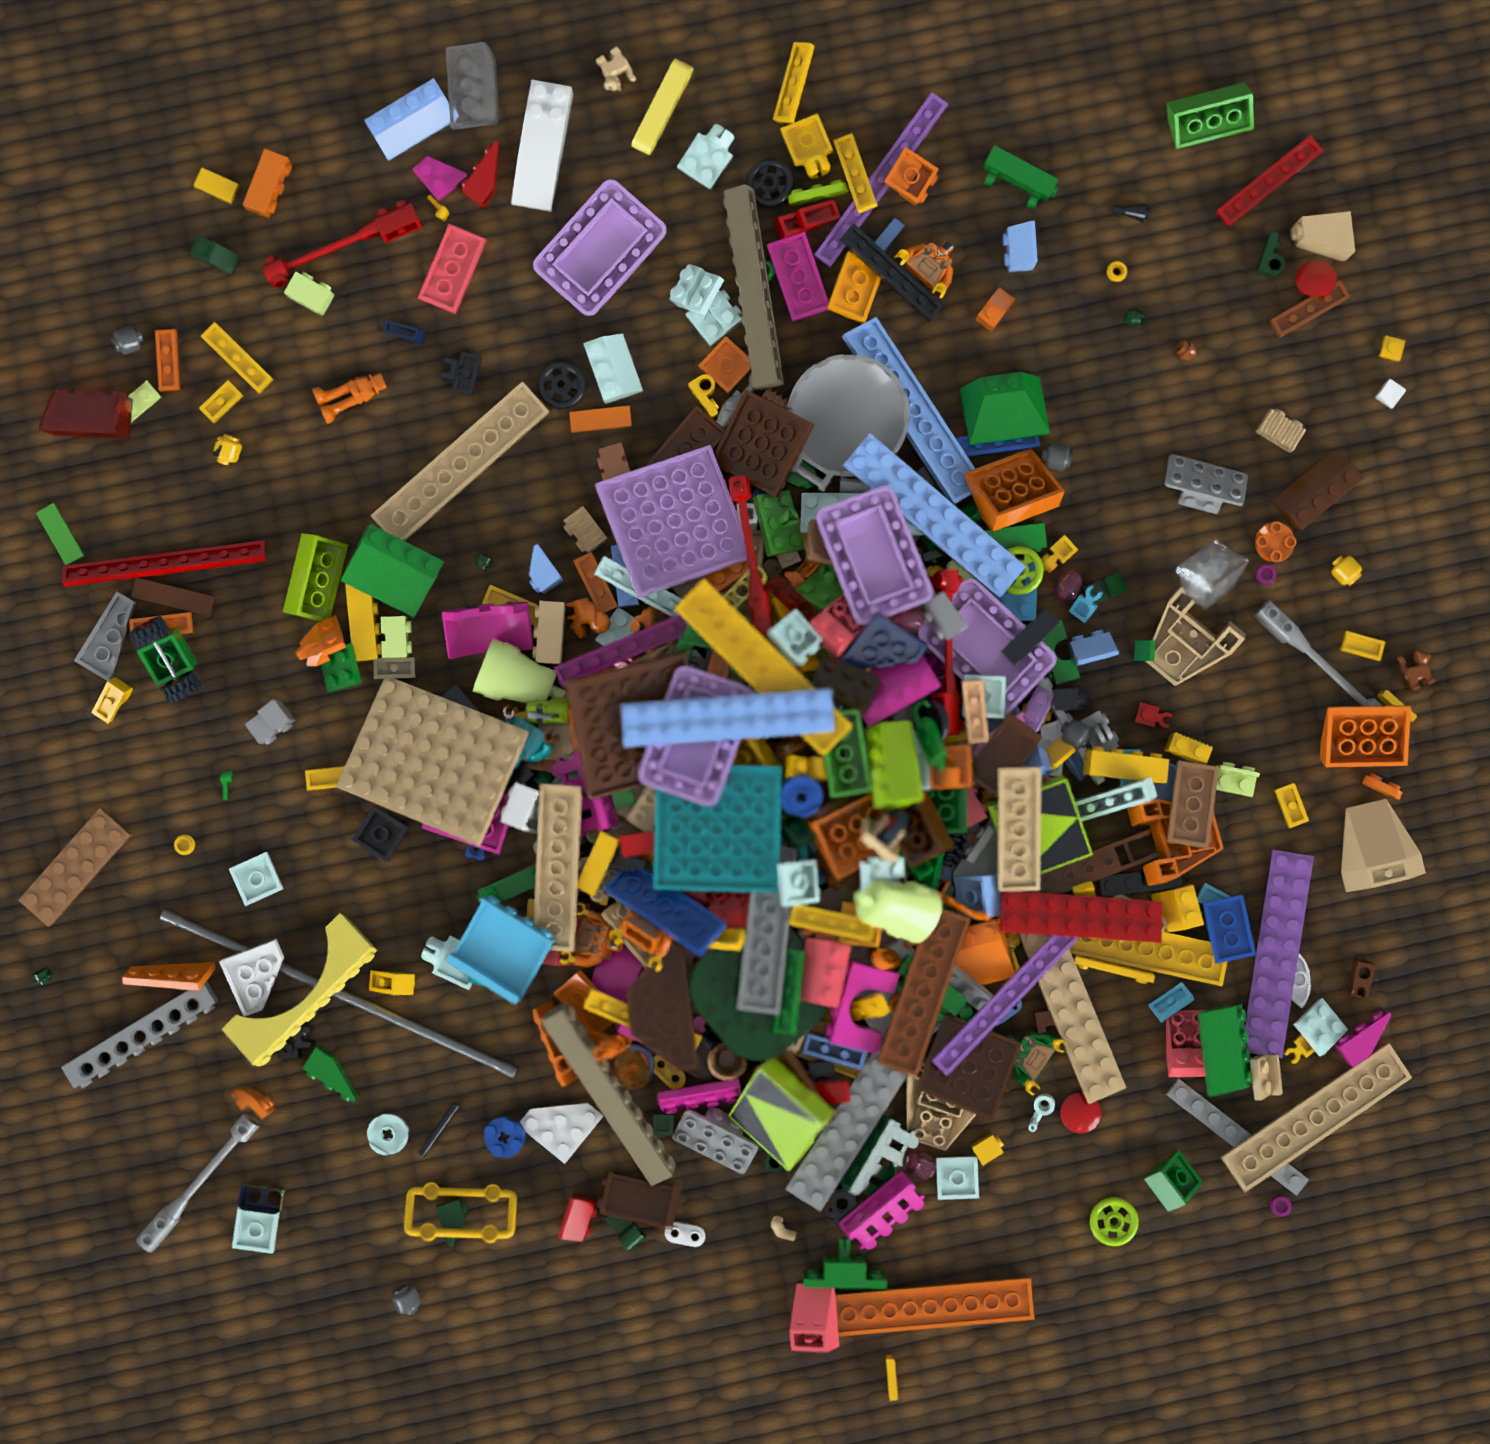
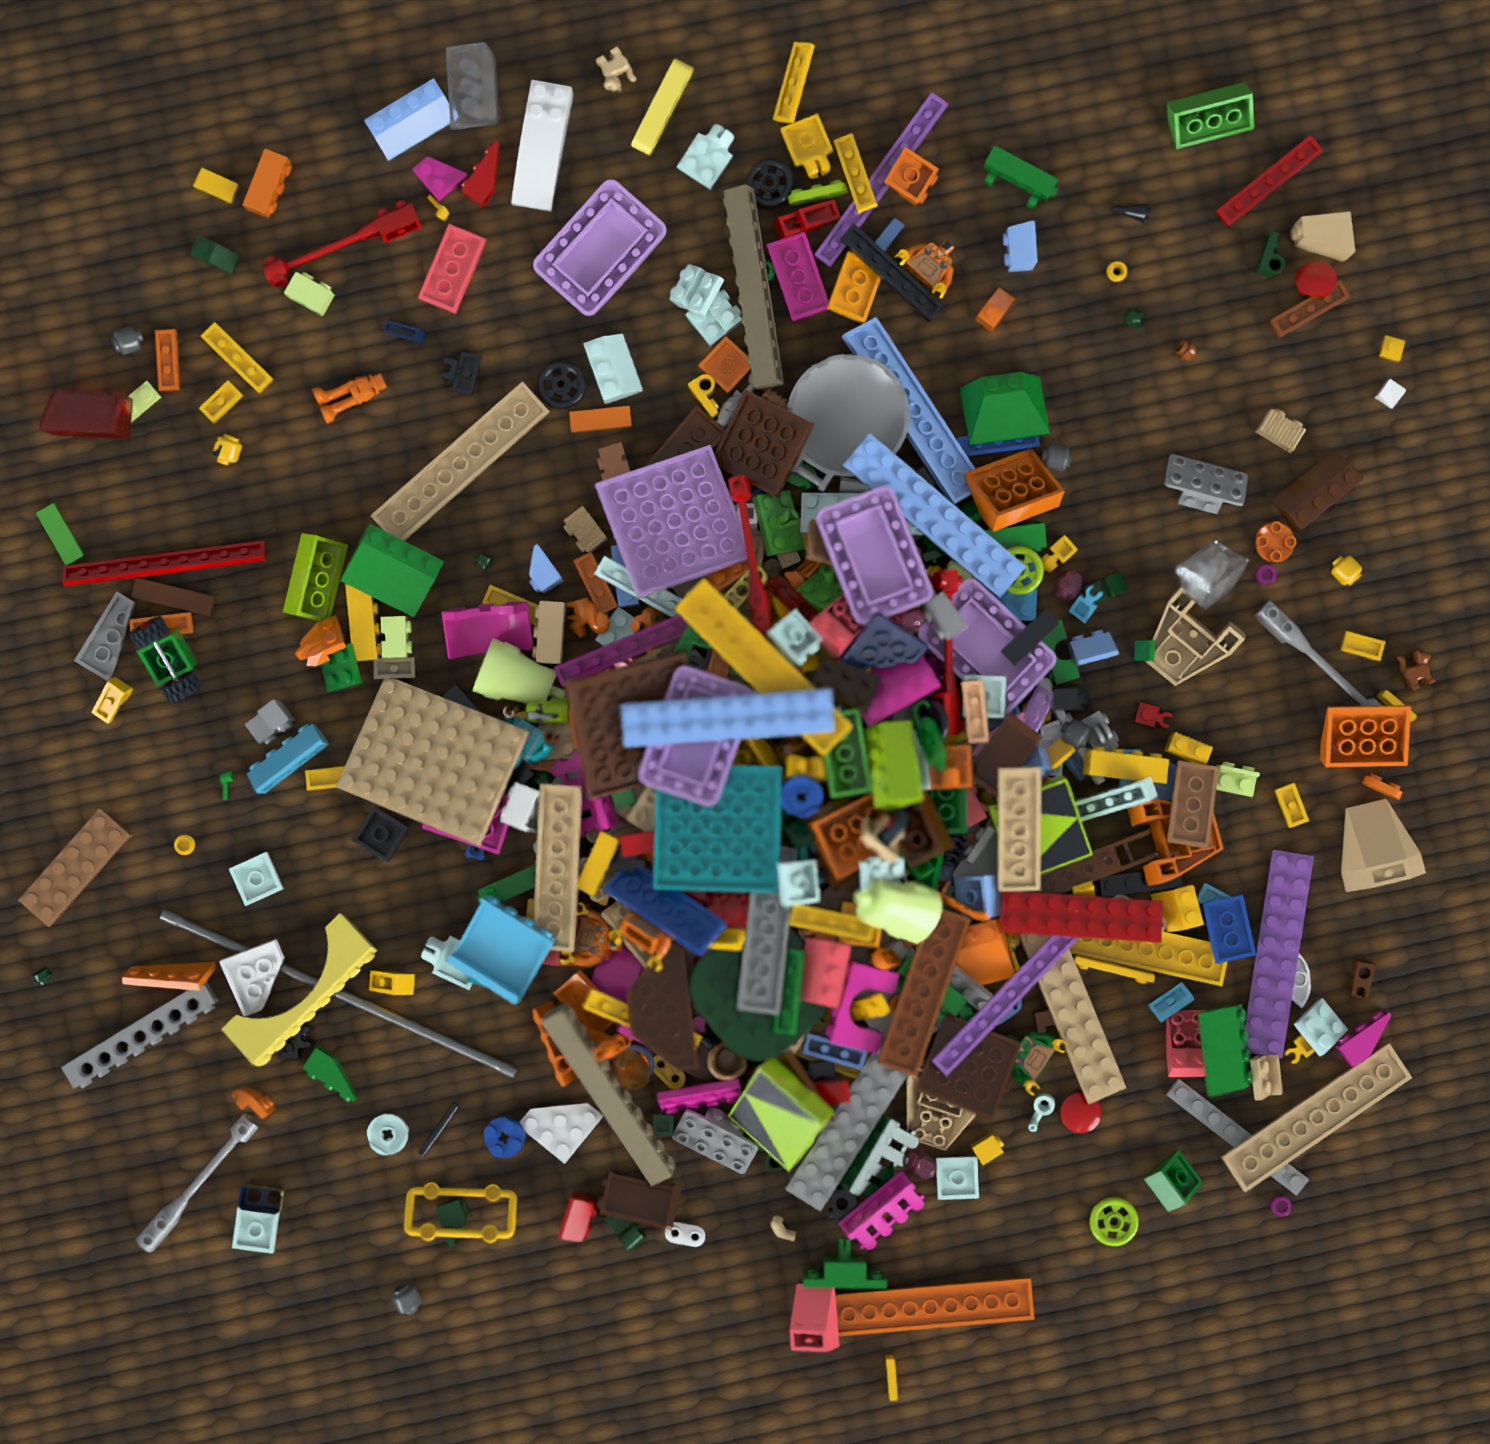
(287, 759): none -> medium azure slope

